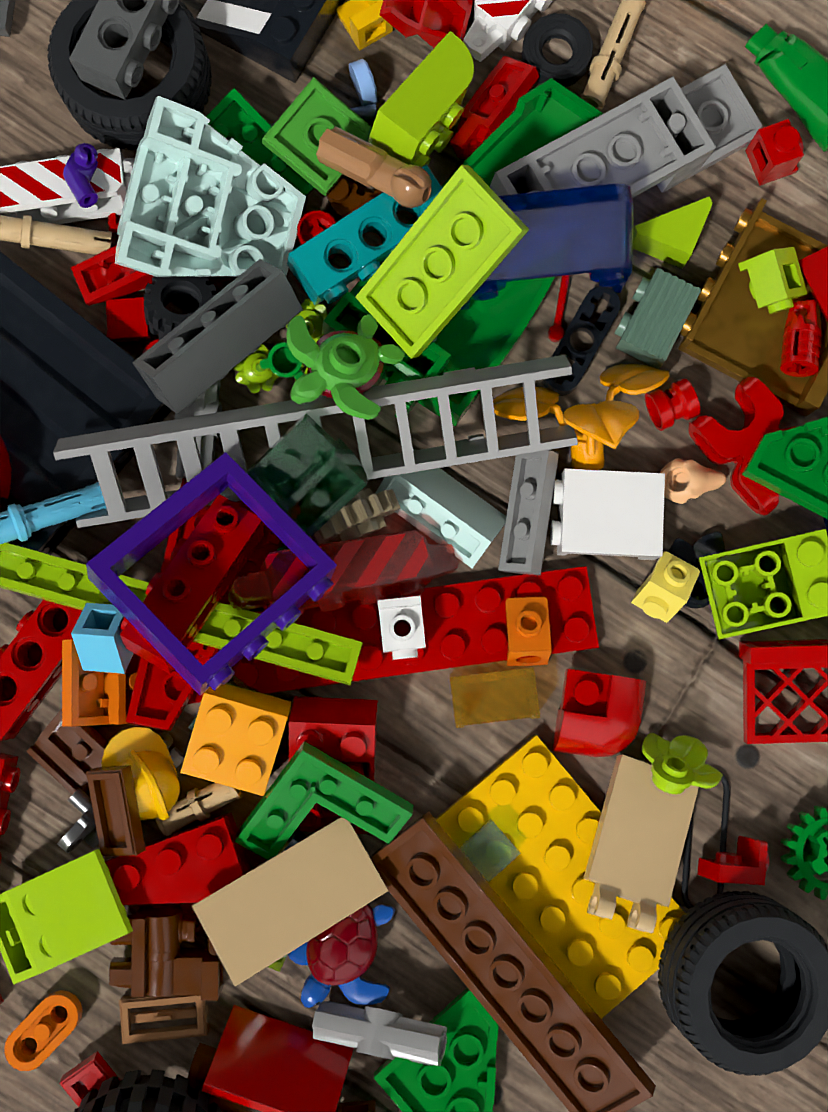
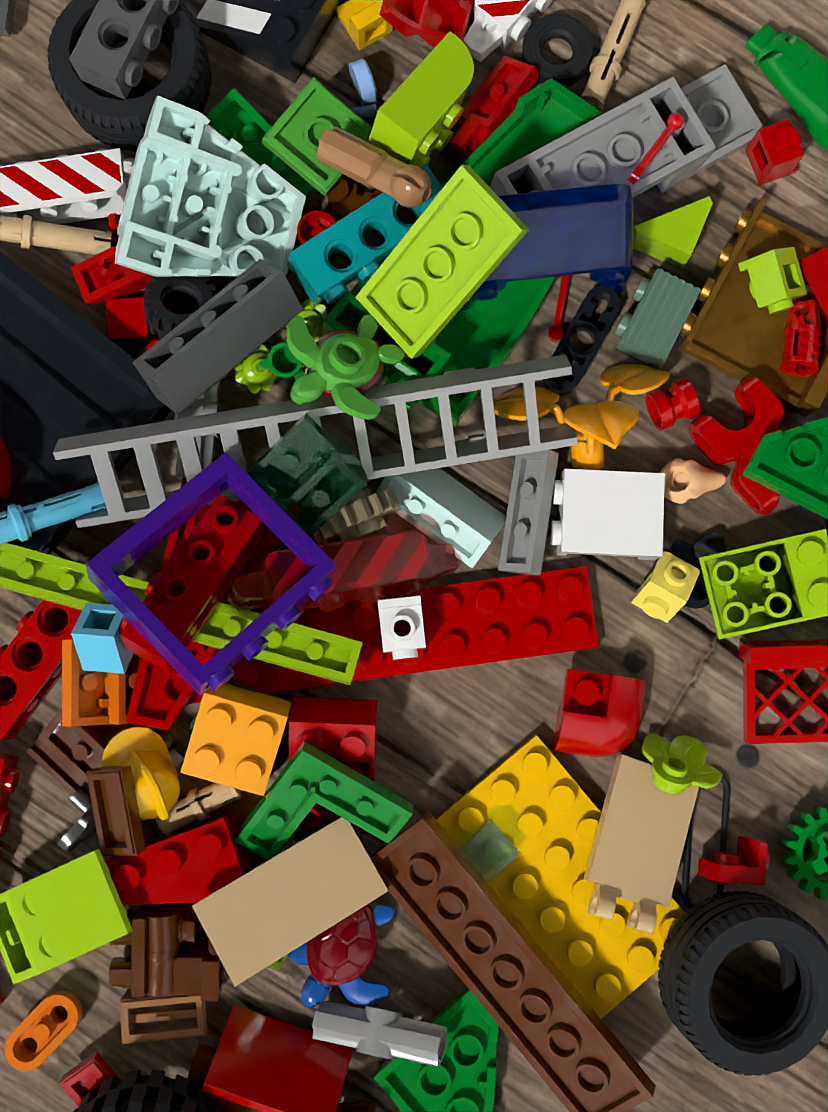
(79, 173): dark purple arm -> none
(494, 697): clear yellow panel -> none
(528, 631): orange bracket -> none
(675, 122): none -> red hinge

